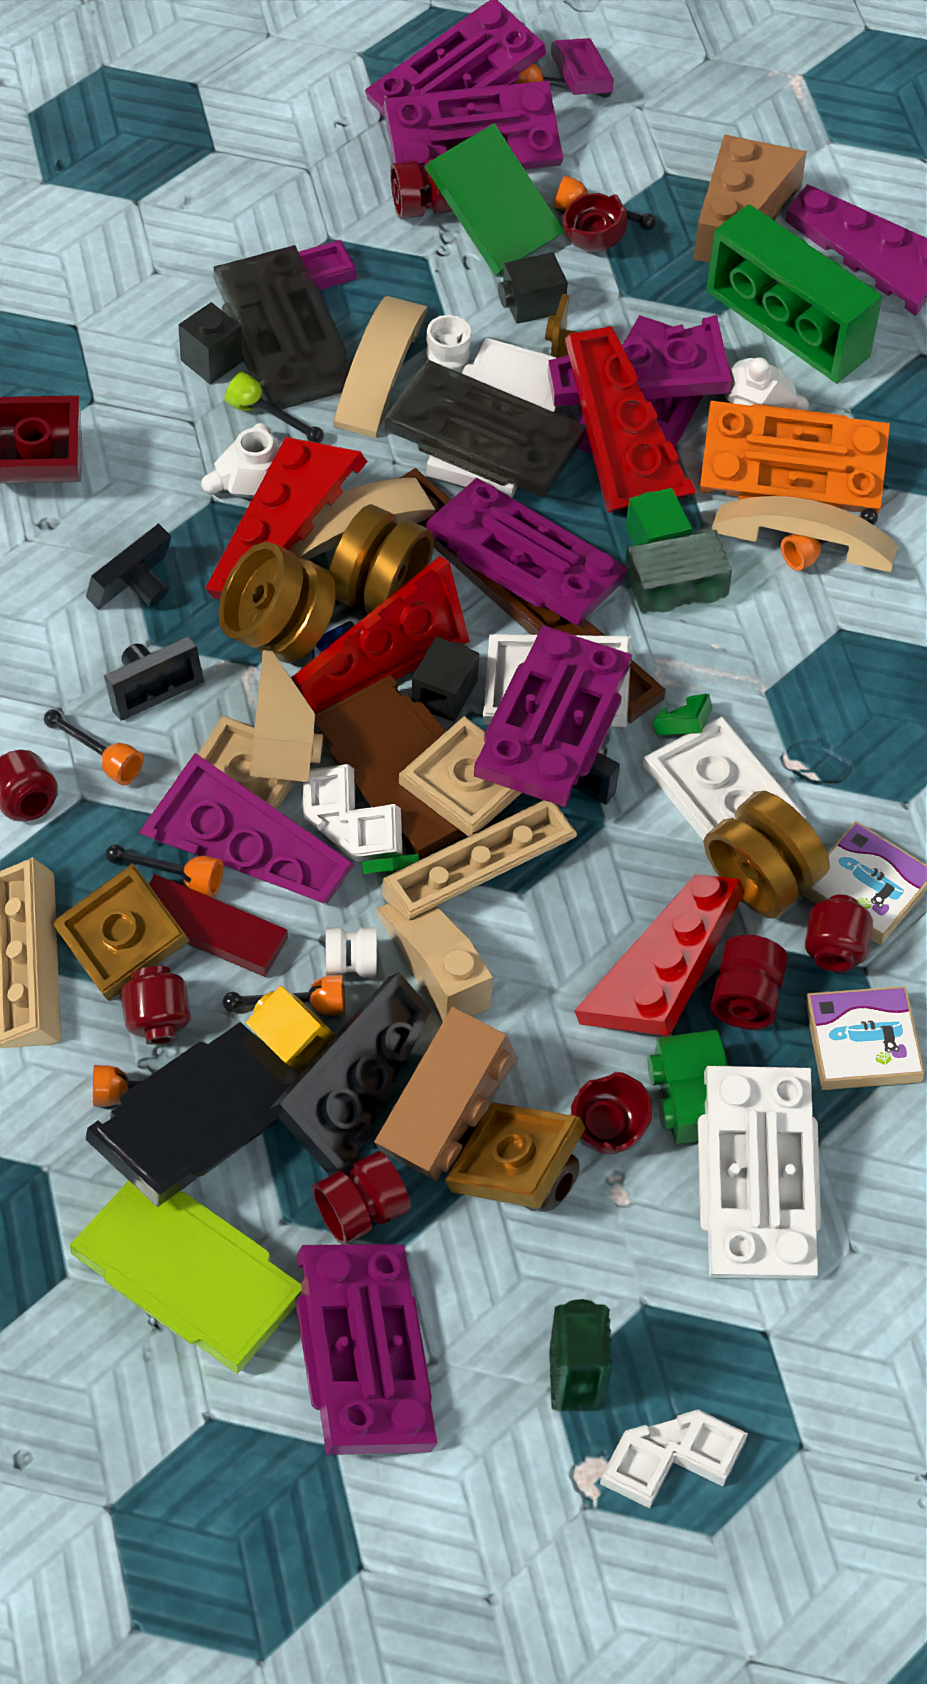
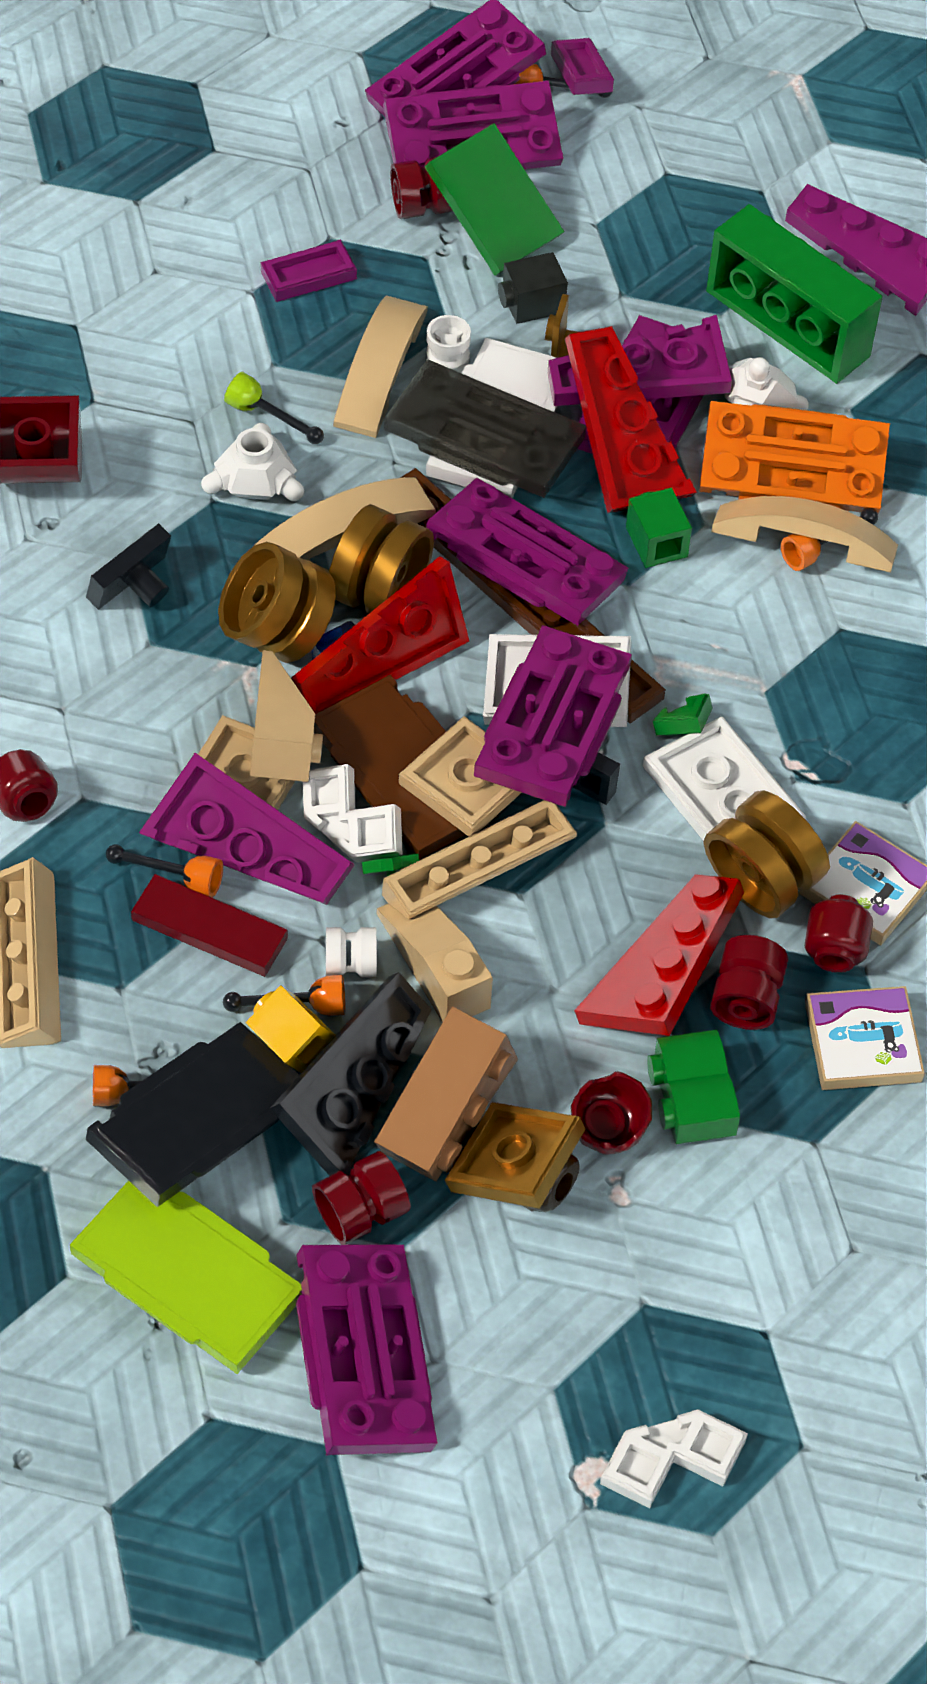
(119, 760): orange hinge -> none
(120, 931): pearl gold tile -> none
(153, 676): black tile -> none
(155, 1004): dark red head -> none
(210, 343): pearl dark grey brick -> none
(284, 327): clear smoke piece -> none
(288, 499): red wing -> none
(445, 678): pearl dark grey brick -> none
(572, 188): orange hinge -> none
(580, 1356): clear green brick -> none
(595, 221): dark red hair -> none
(678, 571): clear green brick -> none
(747, 175): medium nougat wedge -> none
(759, 1173): white piece -> none

